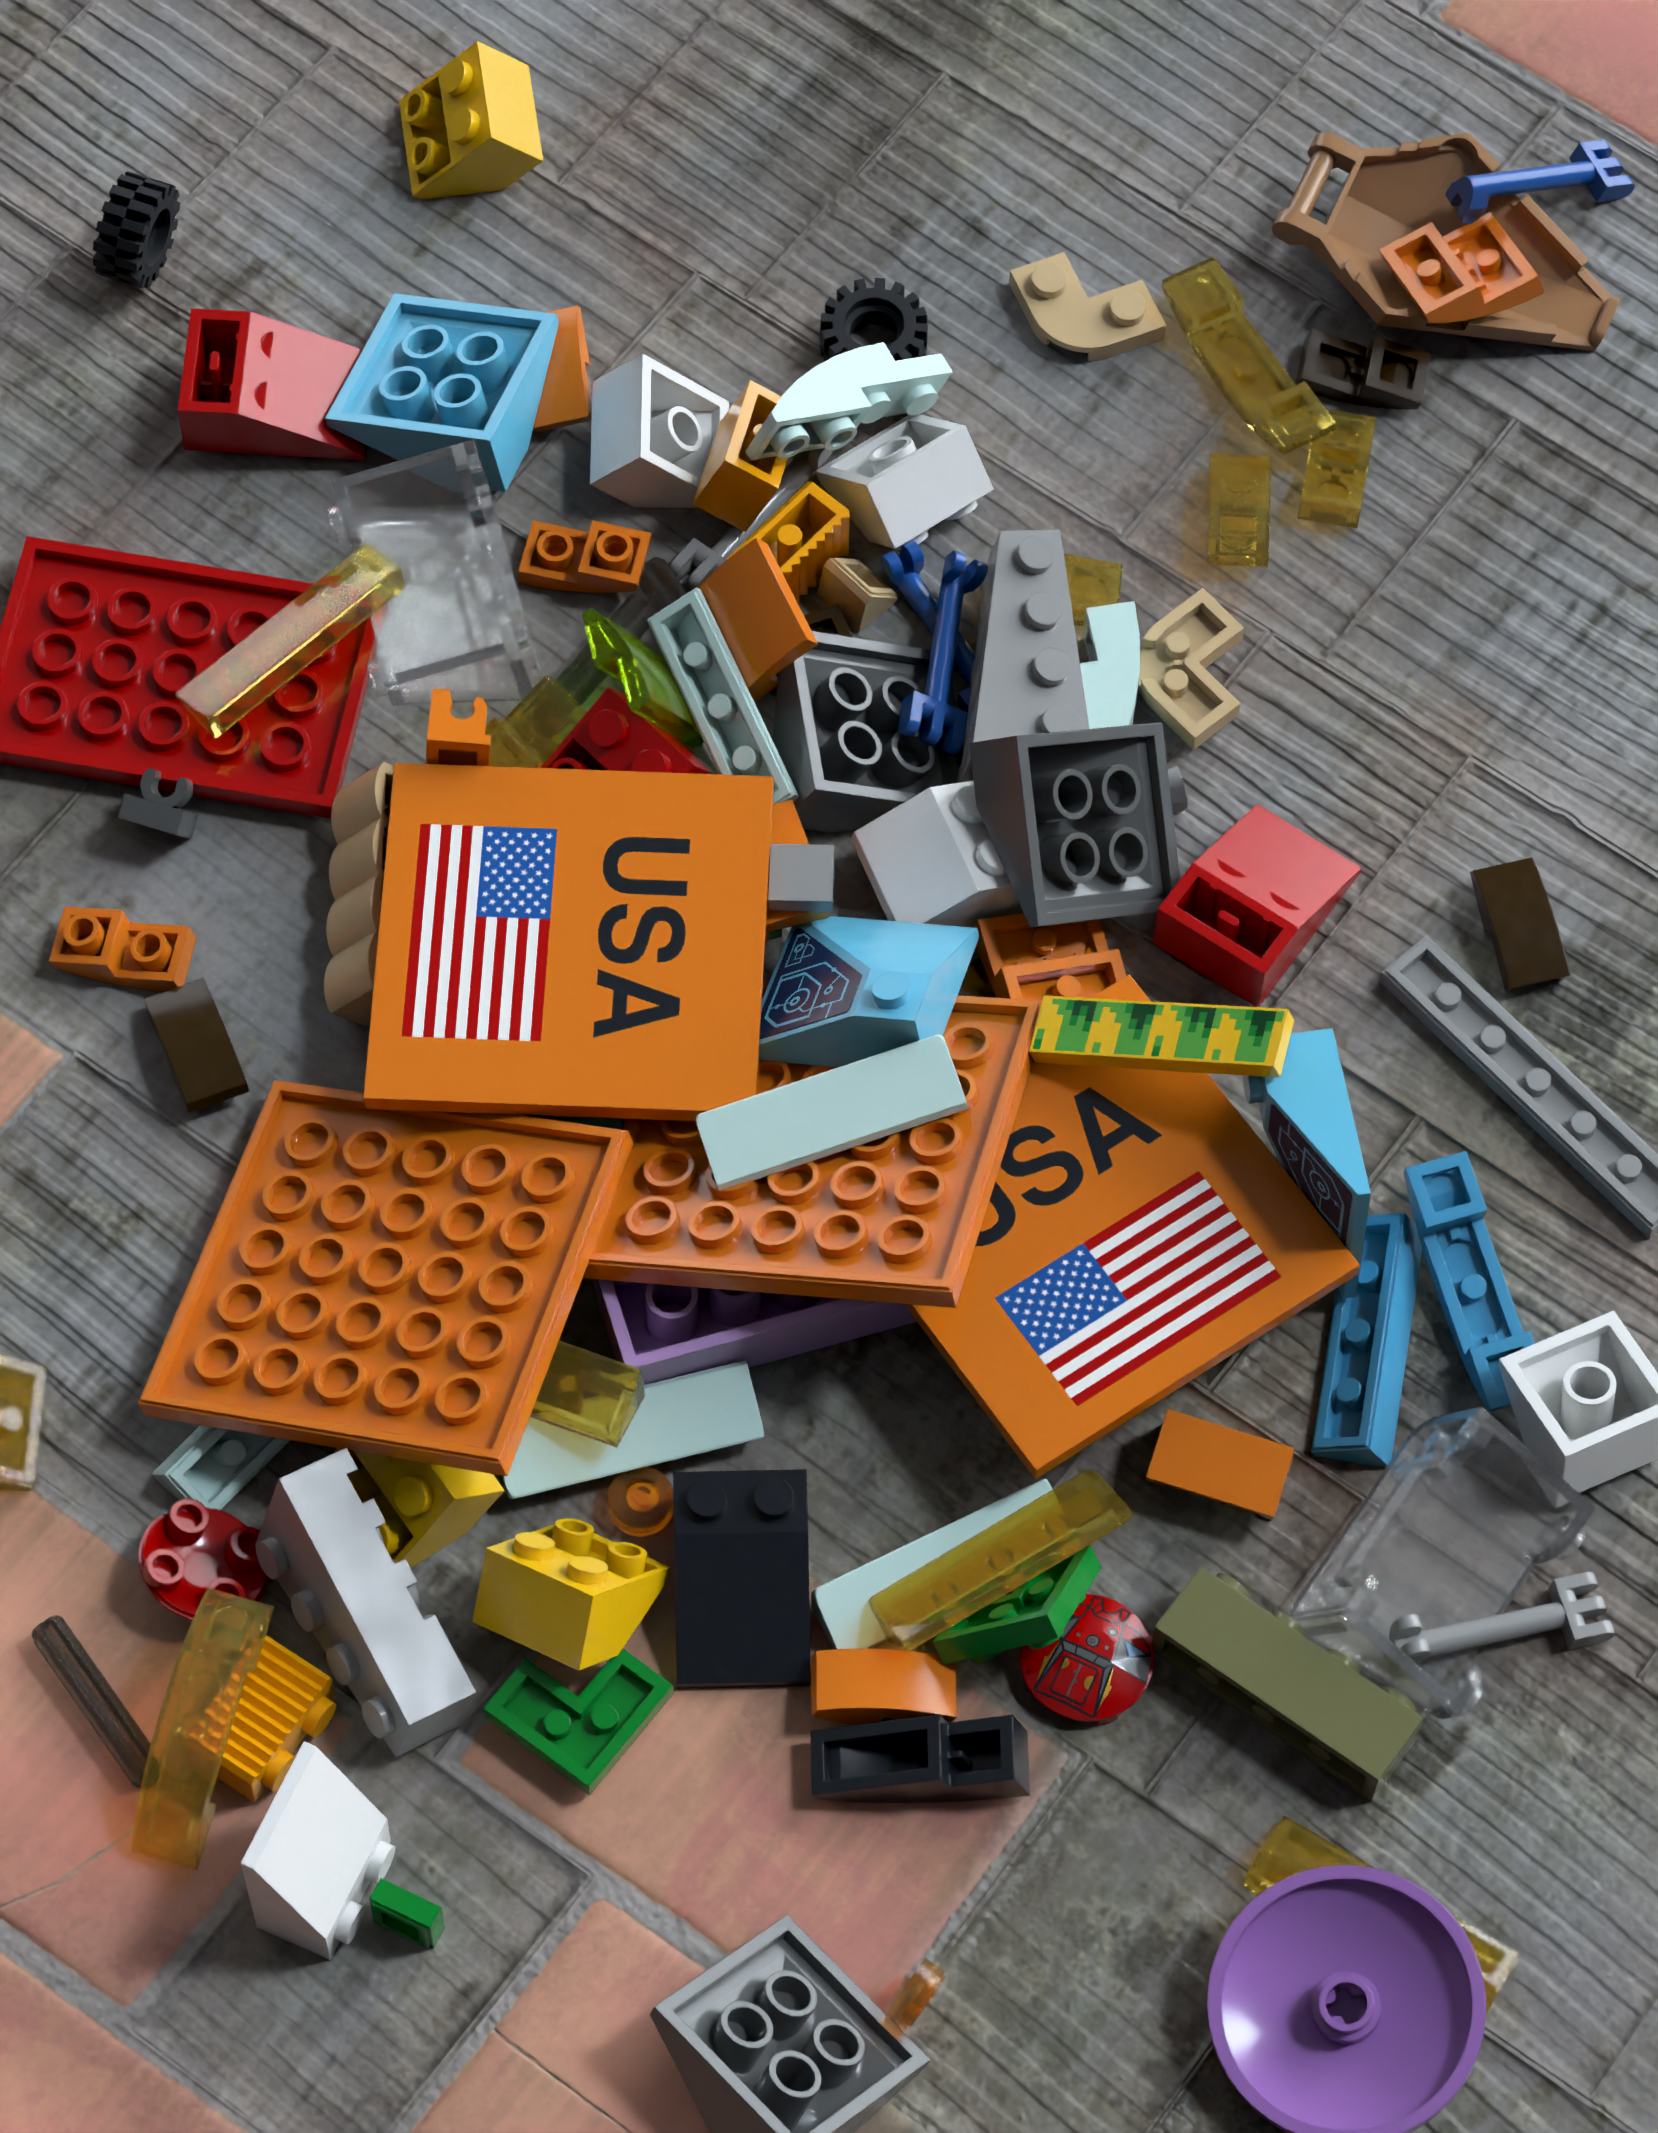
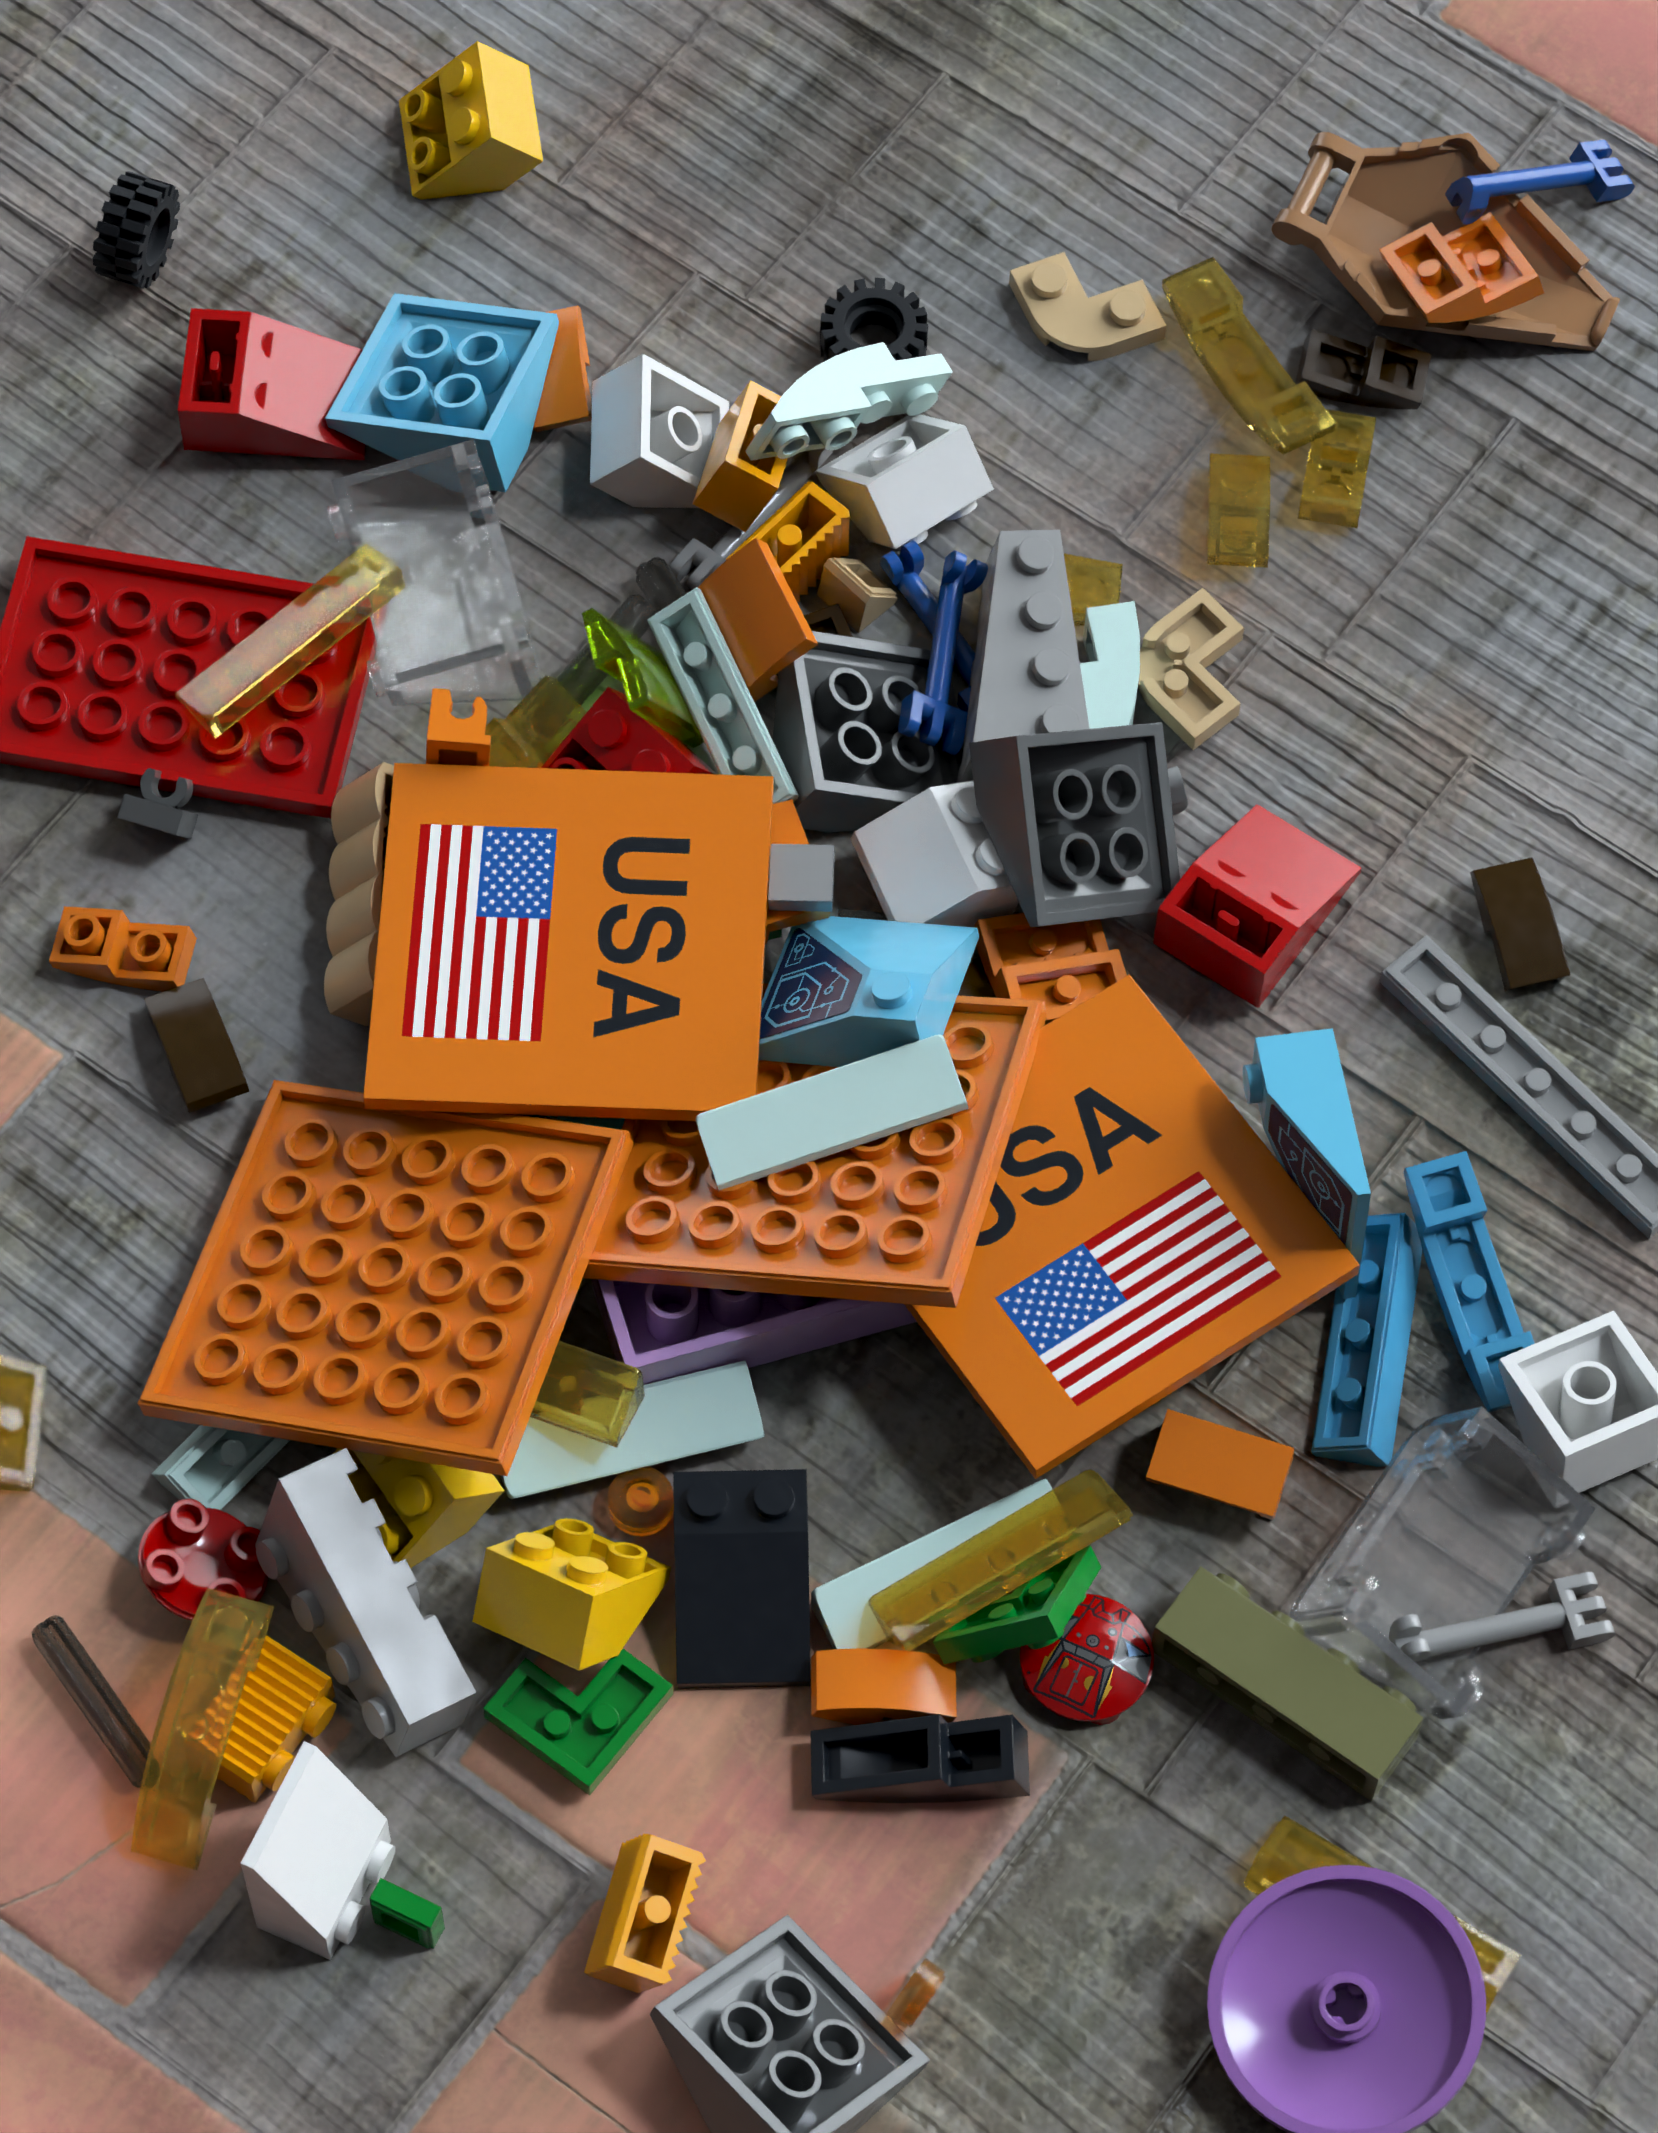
(581, 561): orange slope -> none
(644, 1913): none -> light orange brick
(1162, 1036): tile -> none

